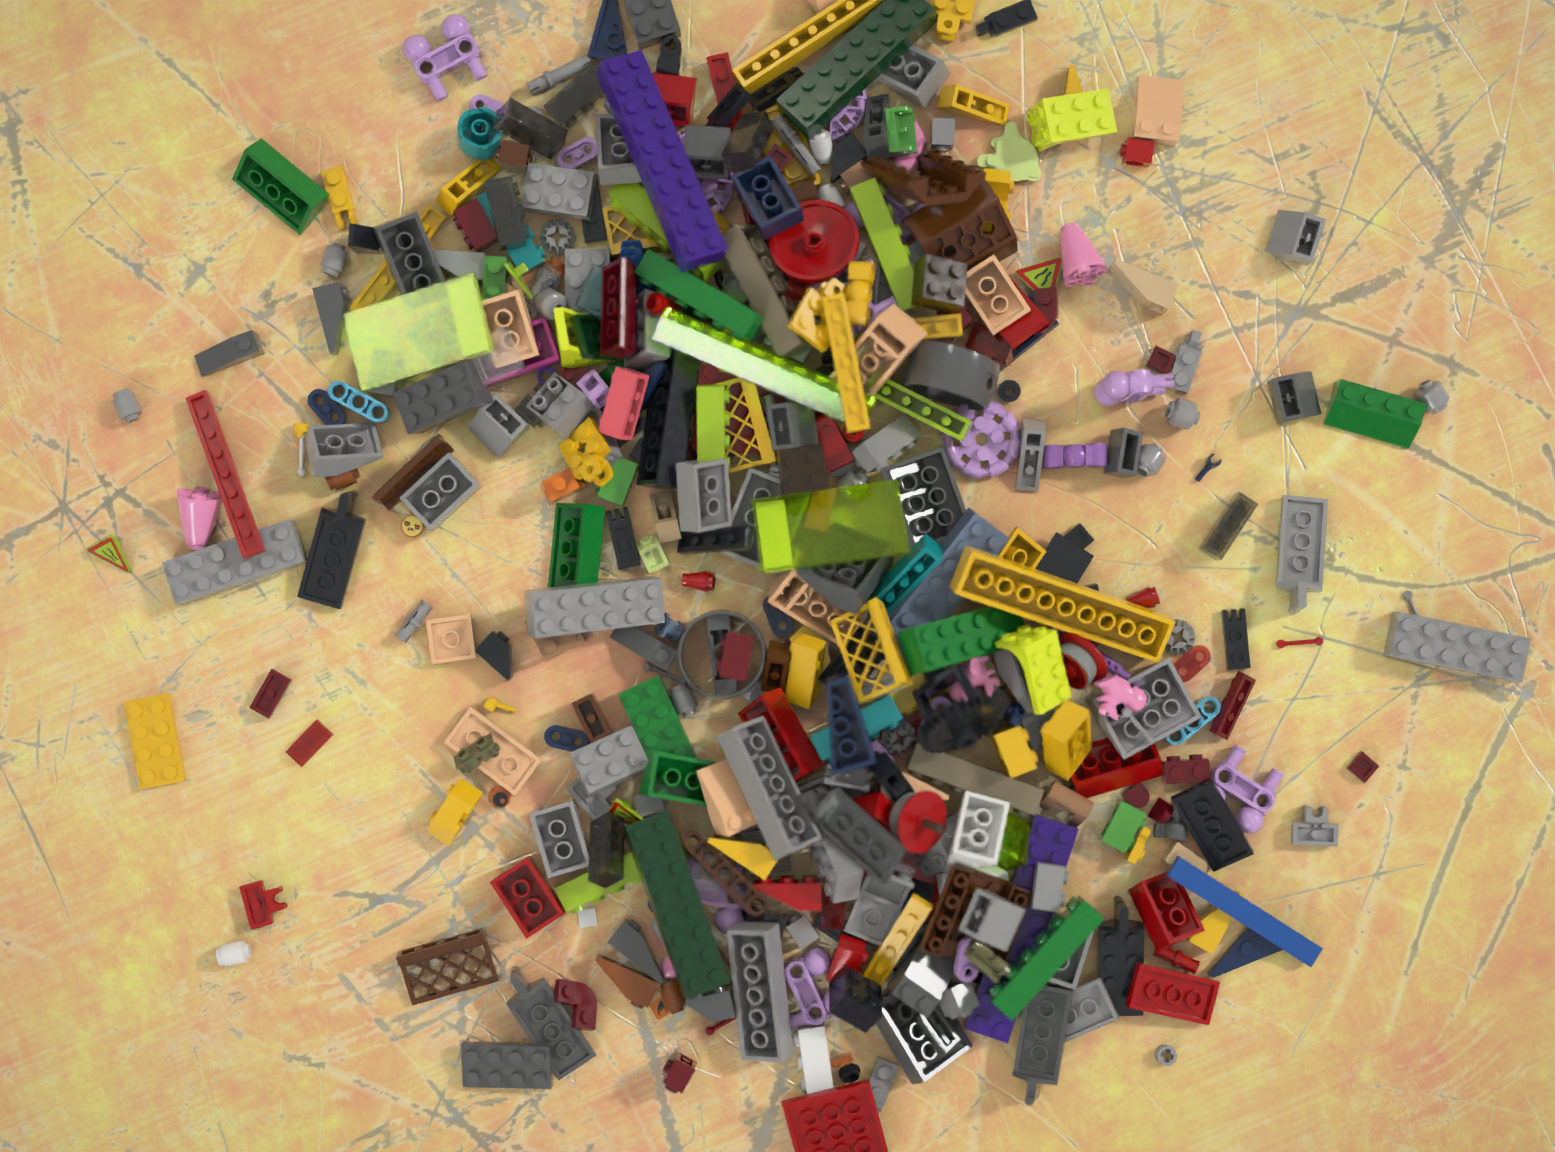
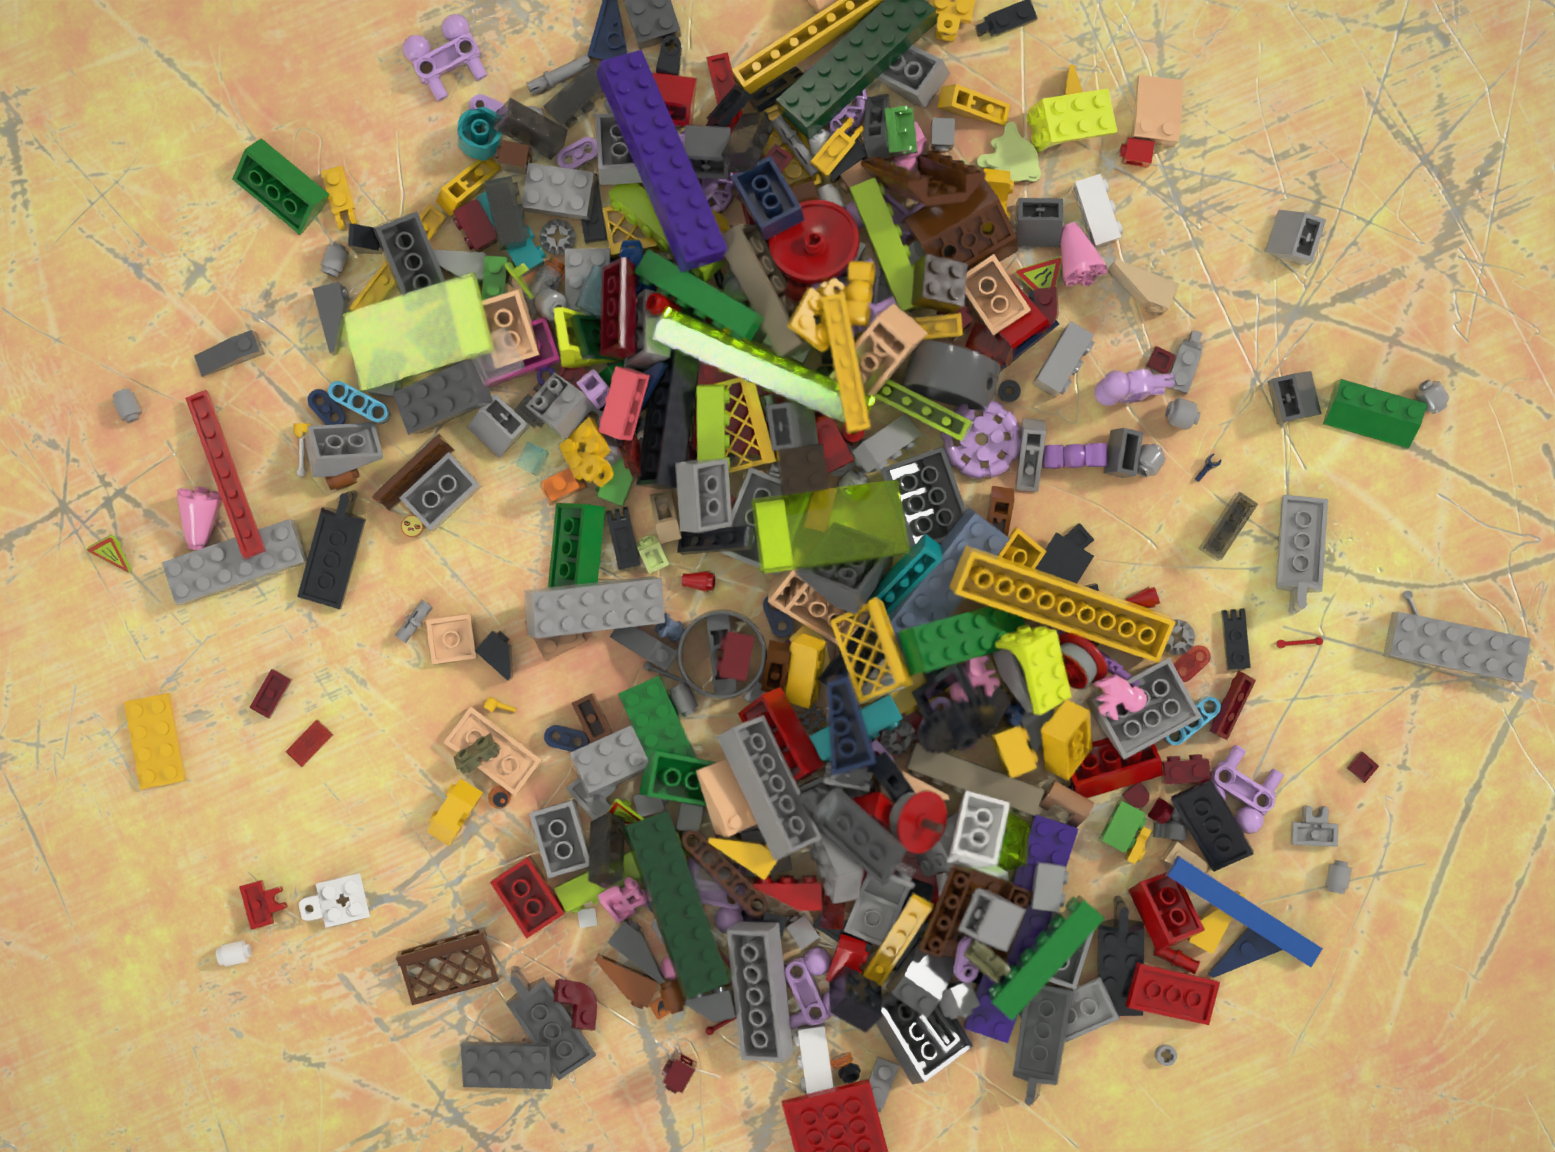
(327, 907): none -> white plate
(532, 458): none -> clear light blue panel
(617, 902): none -> bright pink plate
(632, 458): none -> clear red plate
(689, 817): none -> light grey brick
(815, 723): none -> black gear
(835, 149): none -> yellow hinge
(1001, 508): none -> dark orange slope
(1039, 222): none -> dark grey slope
(1064, 360): none -> light grey brick
(1097, 210): none -> white brick
(1127, 713): light grey hinge -> none
(1338, 877): none -> light grey brick

